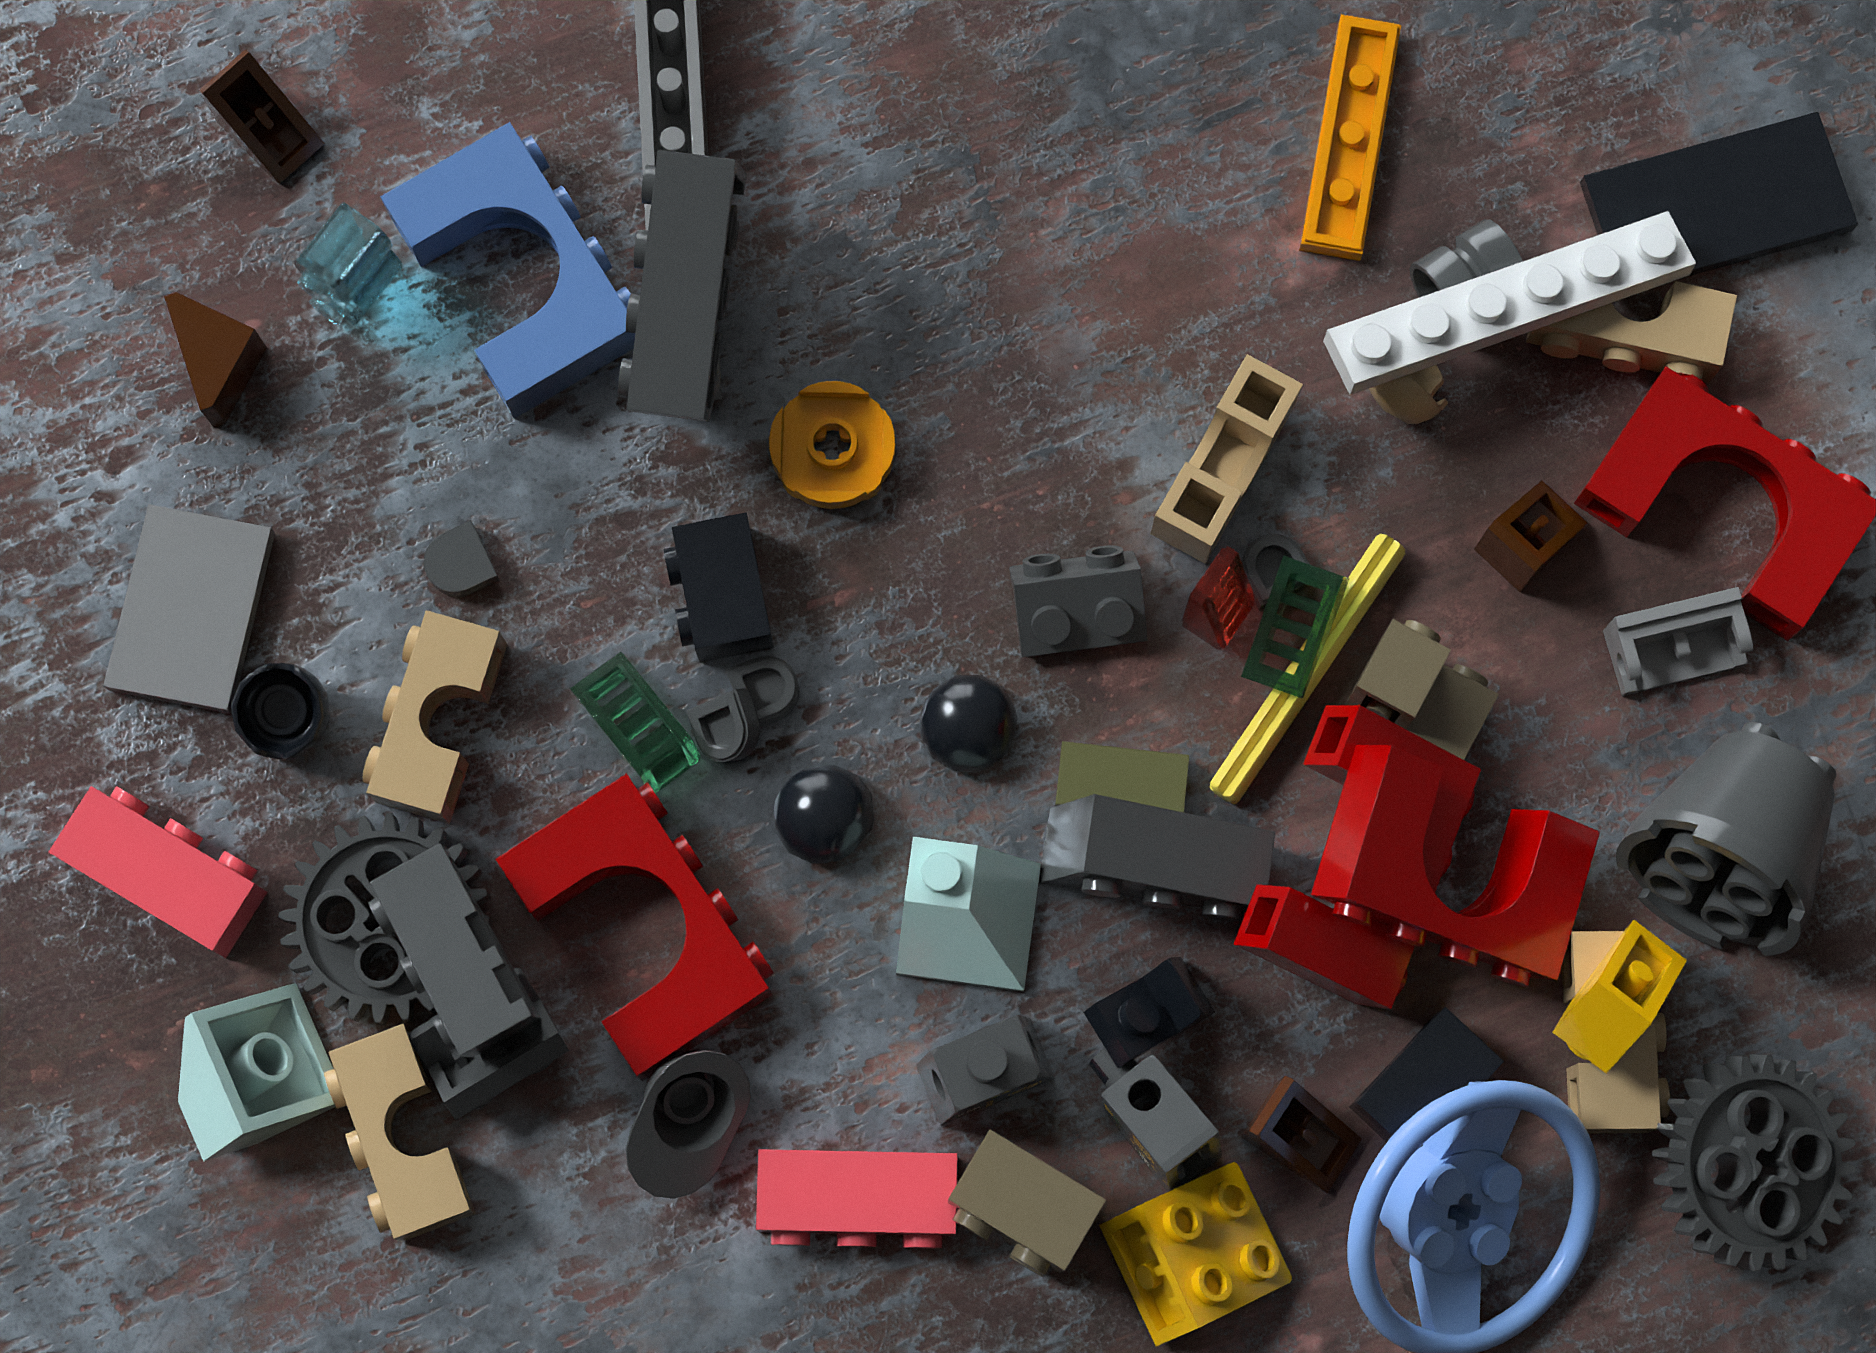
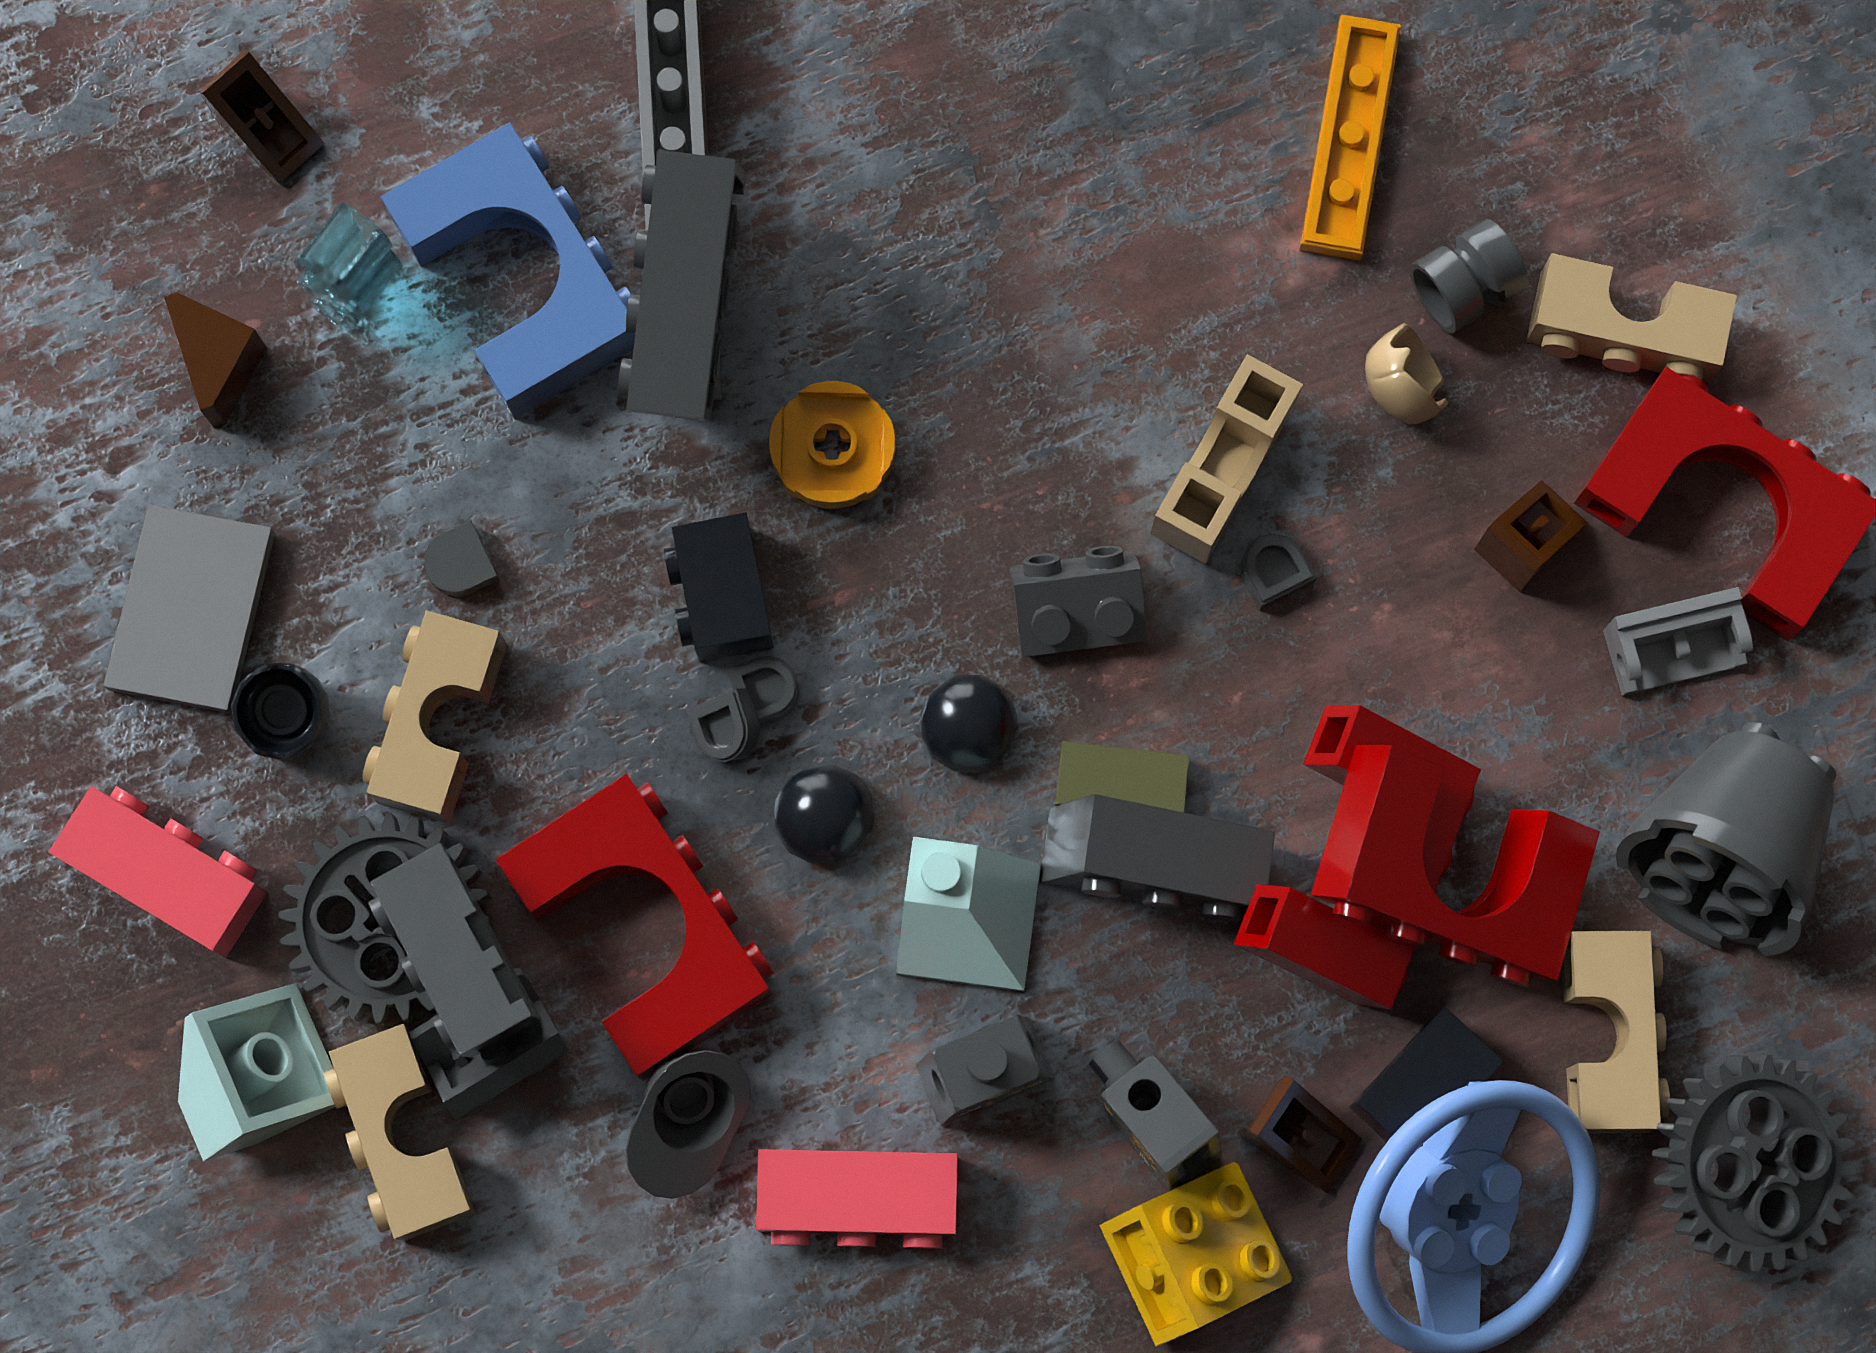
(660, 754): clear green slope -> none
(1025, 1203): dark tan brick -> none
(1149, 1011): black slope -> none
(1219, 600): clear red slope -> none
(1282, 708): light yellow axle -> none
(1316, 635): clear green slope -> none
(1420, 693): dark tan brick -> none
(1508, 302): white plate -> none
(1620, 997): yellow slope -> none
(1733, 193): black tile -> none

